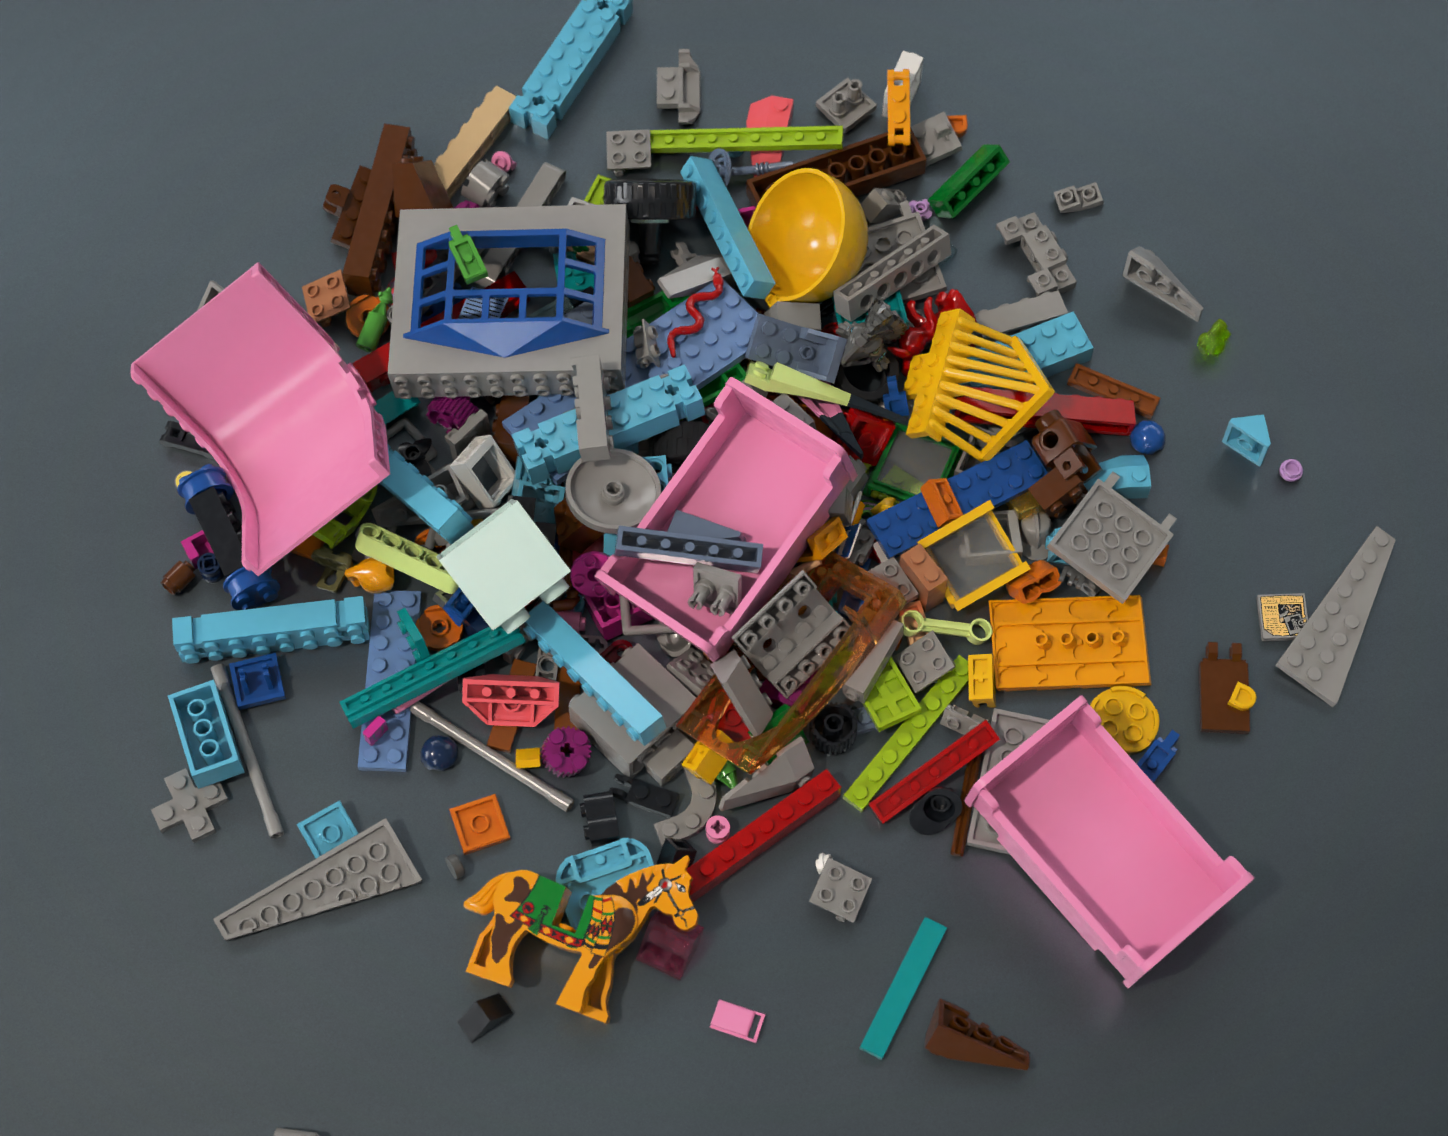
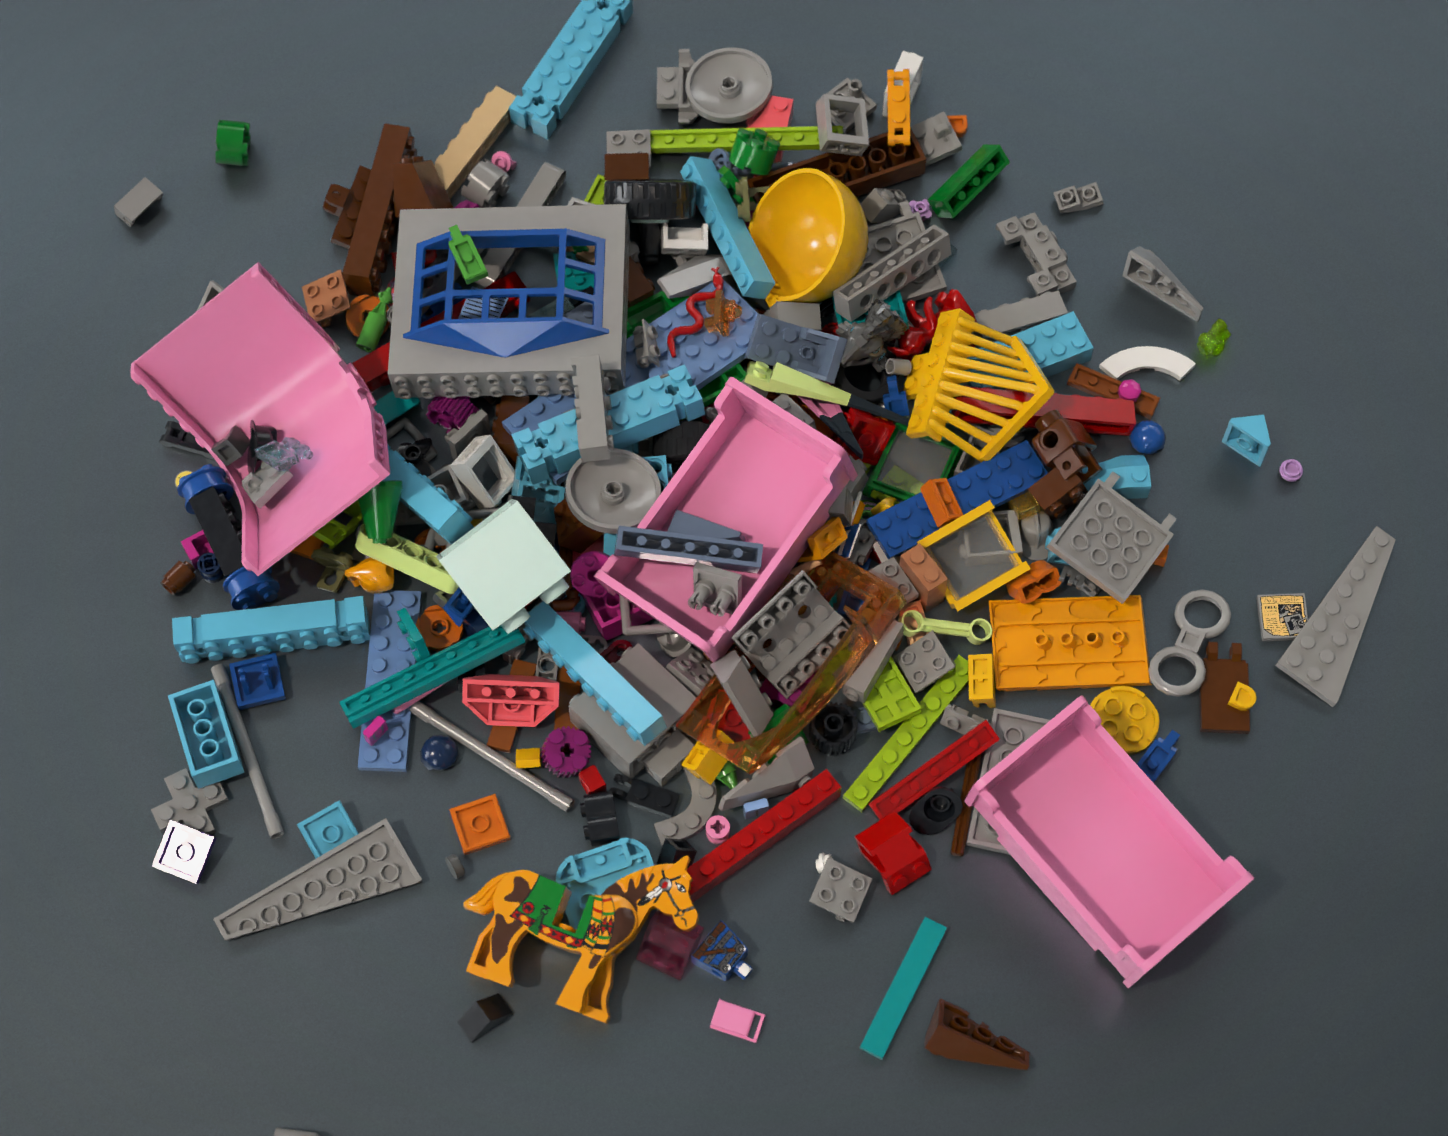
(137, 201): none -> light grey hinge
(184, 851): none -> plate
(232, 142): none -> green brick
(232, 446): none -> dark grey panel
(259, 436): none -> black piece
(264, 483): none -> light grey hinge
(283, 454): none -> clear light blue plate
(380, 509): none -> green cone
(592, 780): none -> red slope
(626, 166): none -> reddish brown panel
(684, 240): none -> white panel
(722, 954): none -> torso
(724, 313): none -> clear orange hips
(728, 180): none -> green plate
(729, 85): none -> light grey dish
(745, 192): none -> olive bracket
(754, 151): none -> green brick
(755, 808): none -> light blue tile
(837, 142): none -> light grey window
(893, 852): none -> red piece
(898, 366): none -> light grey hinge
(1129, 390): none -> dark pink tile
(1147, 357): none -> white tile
(1189, 643): none -> light grey bar

